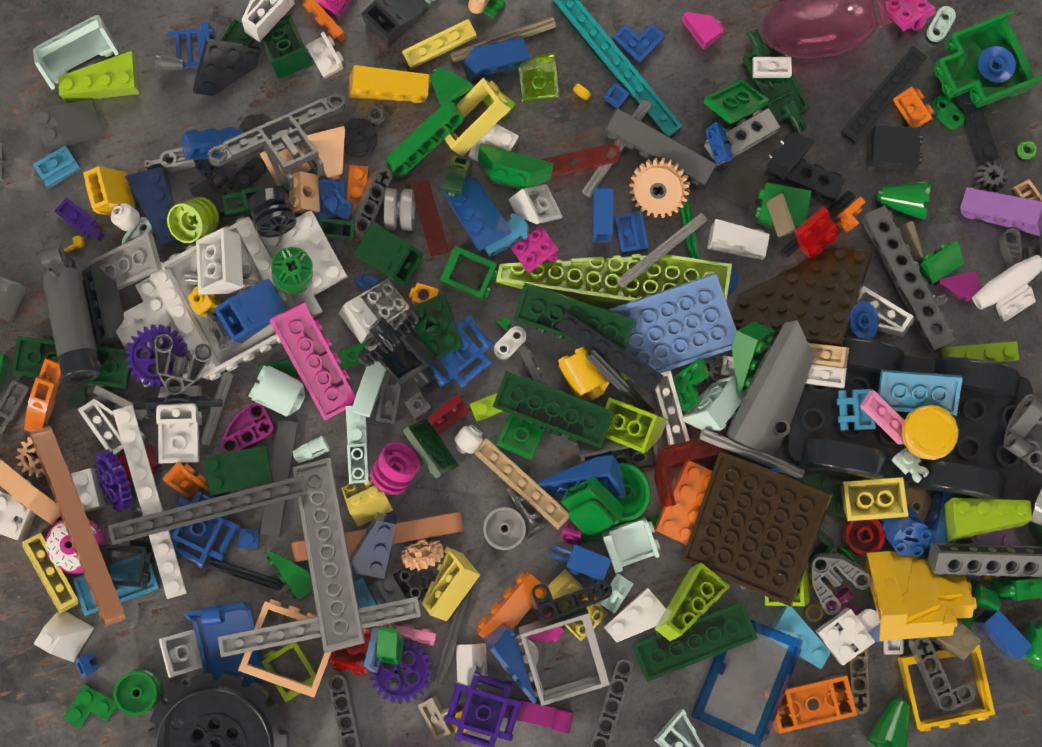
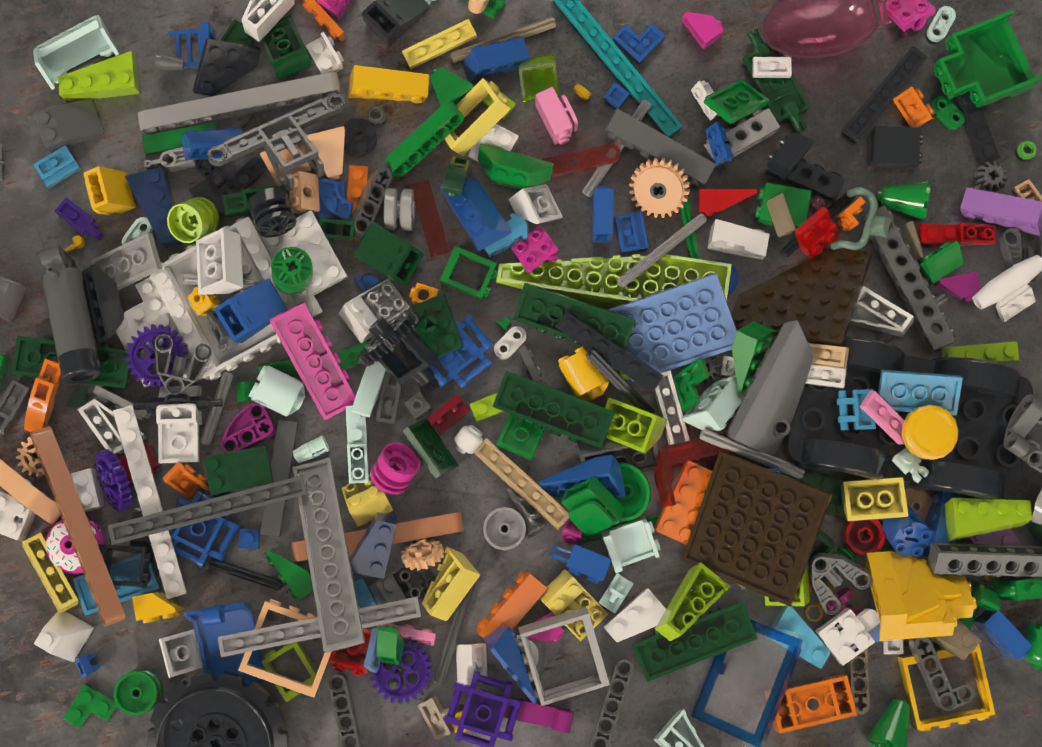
(125, 217): white head -> none
(153, 605): none -> yellow slope
(170, 140): none -> green tile
(238, 103): none -> light grey beam
(243, 390): none -> green slope
(556, 115): none -> bright pink brick
(572, 599): black beam -> none
(699, 92): none -> white hinge
(719, 199): none -> red slope
(817, 203): none -> clear pink bush
(864, 320): blue dish -> none
(874, 224): none -> sand green piece
(963, 233): none -> red slope
(1001, 59): blue dish -> none

